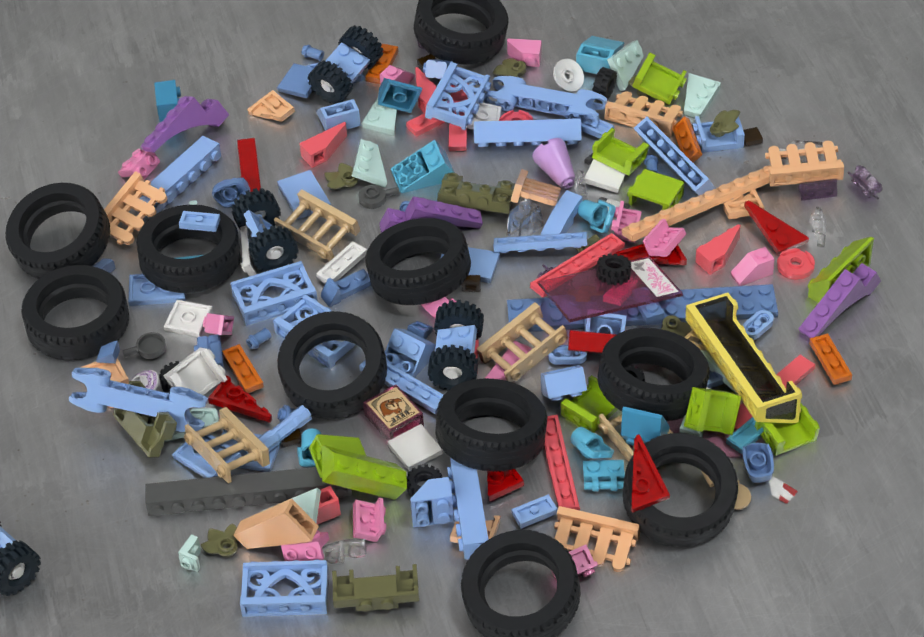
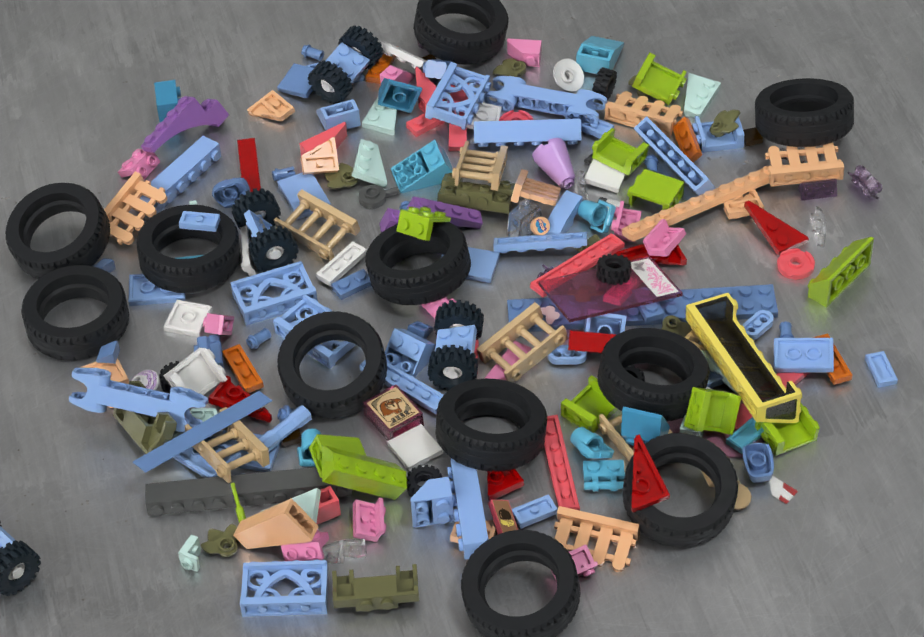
(148, 346): dark grey piece -> none
(202, 431): none -> medium blue sticker
(239, 509): none -> lime piece
(283, 173): none -> medium blue pin
(321, 159): none -> light nougat wing
(331, 293): medium blue slope -> none
(402, 55): none -> white plate
(419, 222): none -> lime bracket
(472, 284): dark brown tile -> none
(481, 165): none -> tan fence
(502, 515): none -> tile
(540, 226): none -> light nougat tile
(550, 314): none -> white sticker
(563, 382): light blue slope -> none
(625, 63): light aqua wing -> none
(716, 252): coral slope -> none
(753, 267): bright pink slope -> none
(785, 330): none -> medium blue pin
(803, 355): none -> light blue tile
(804, 112): none -> black tyre
(841, 295): medium lavender arch -> none
(881, 369): none -> light blue tile

